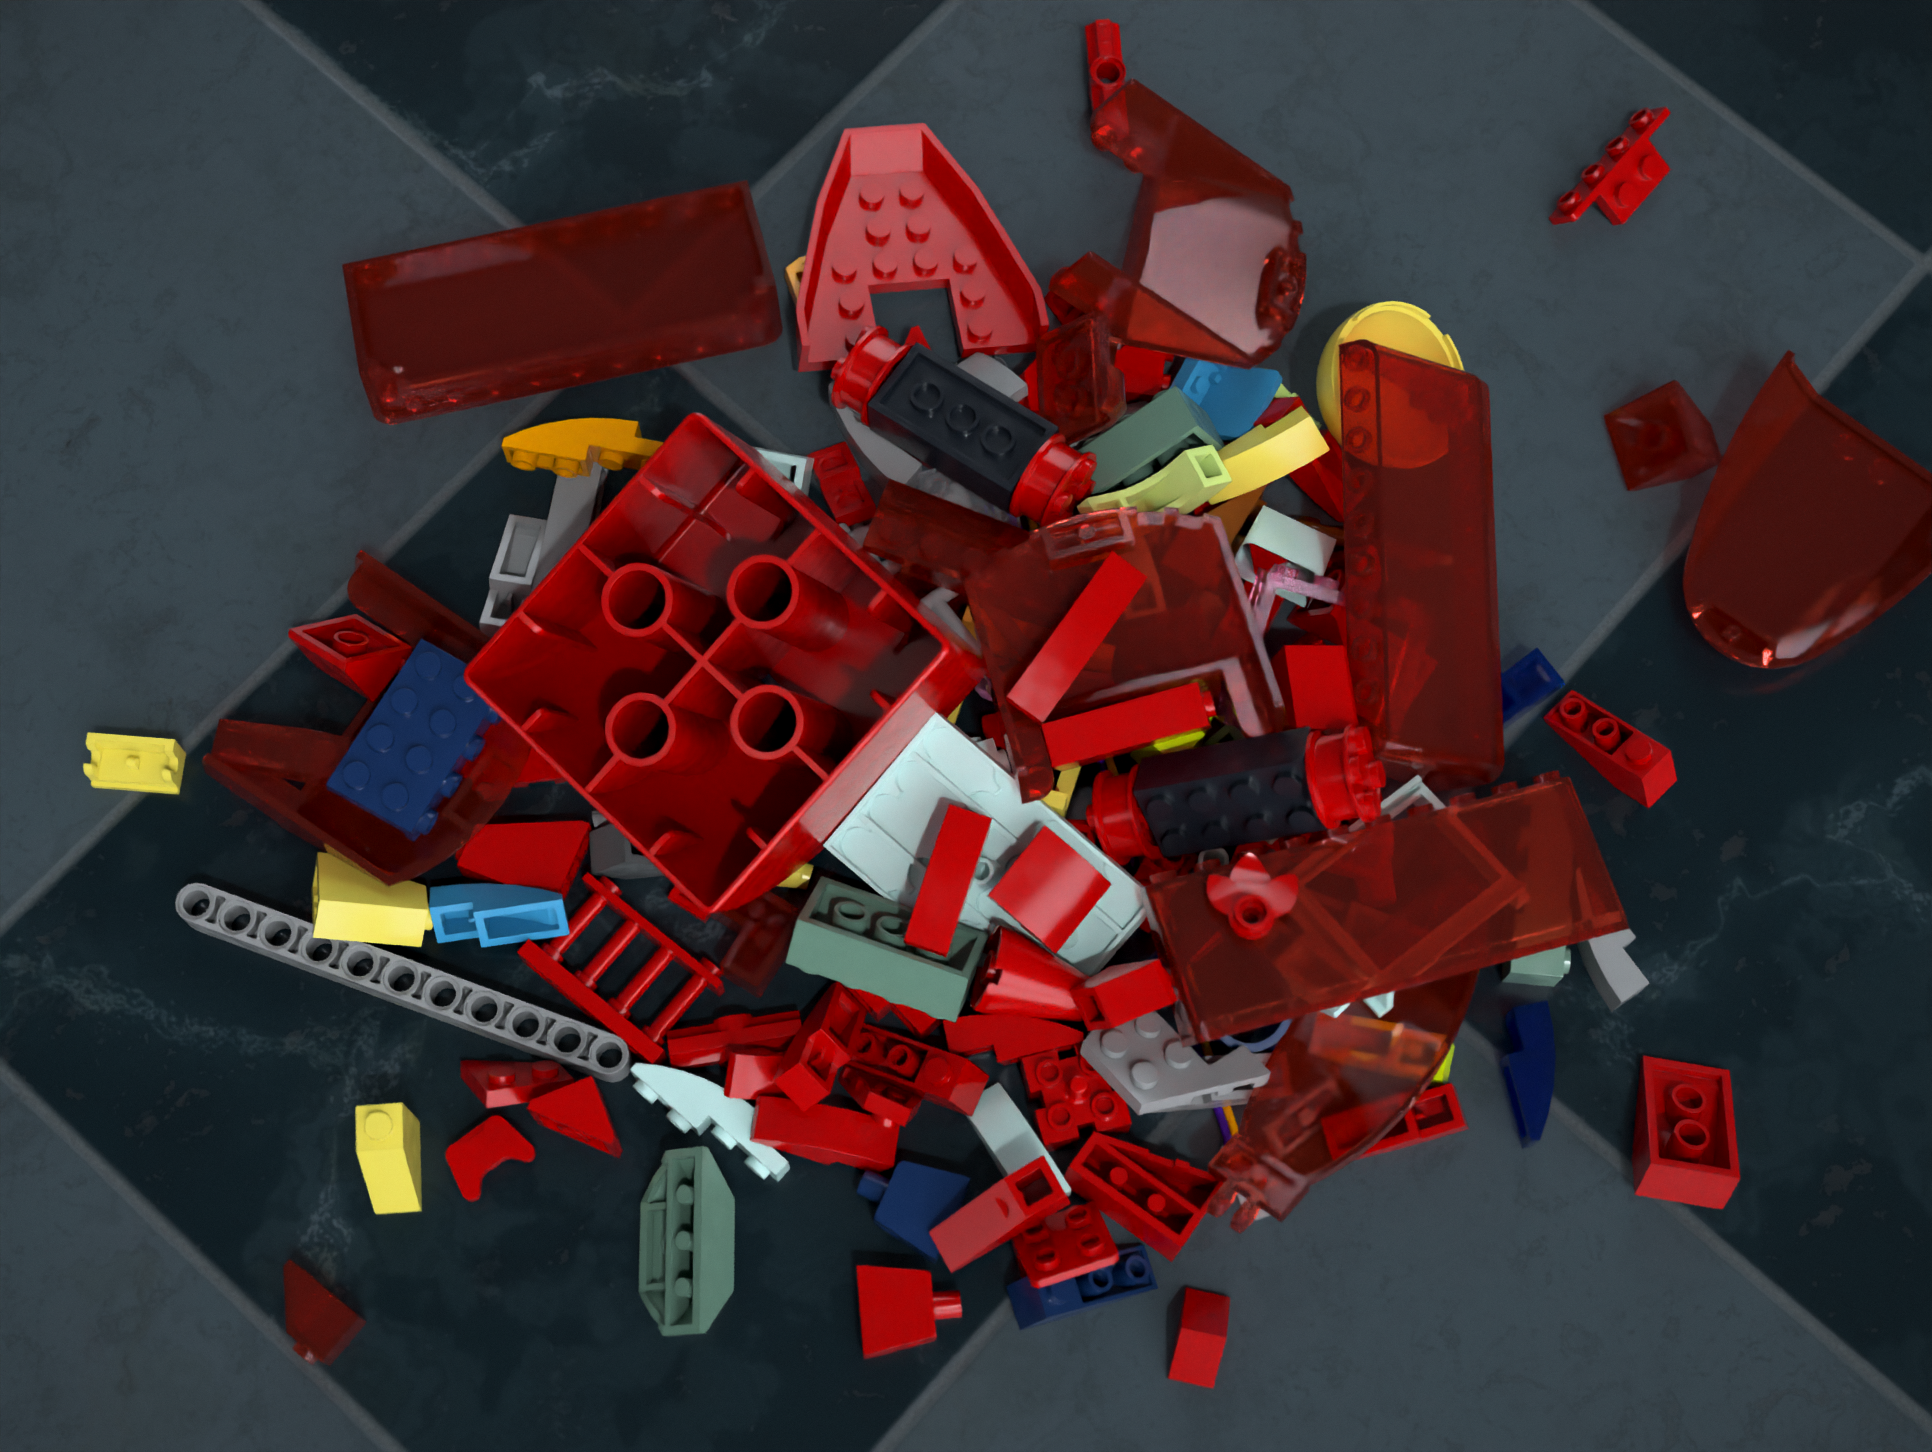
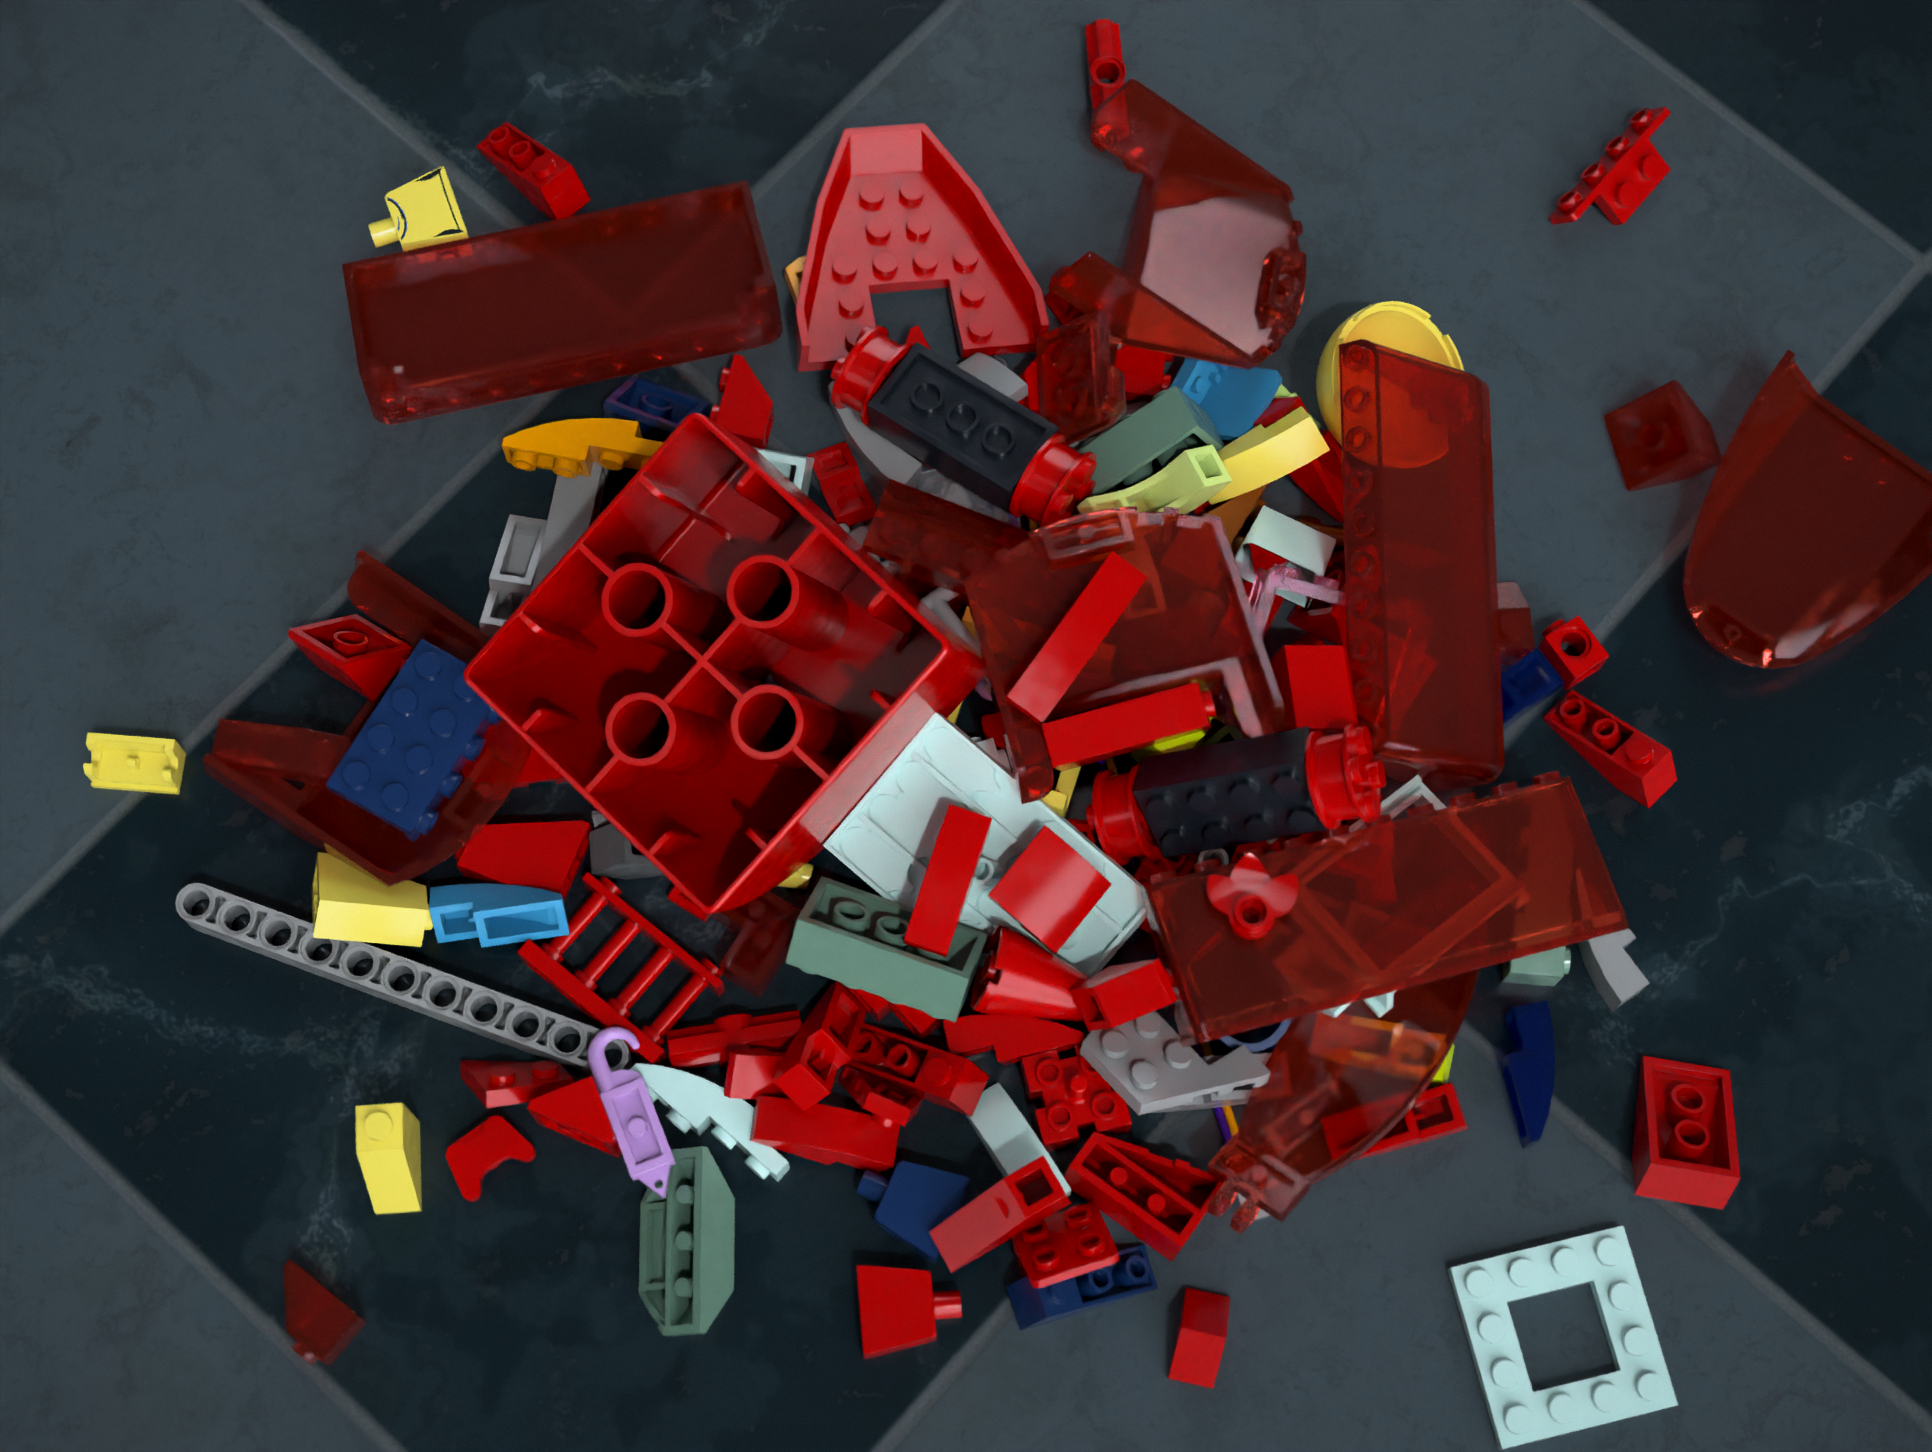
(421, 214): none -> light yellow torso
(535, 171): none -> red slope
(631, 1114): none -> lavender plate
(653, 406): none -> dark blue slope
(745, 405): none -> red slope
(1514, 624): none -> clear red slope
(1529, 1416): none -> light aqua plate
(1572, 668): none -> red brick

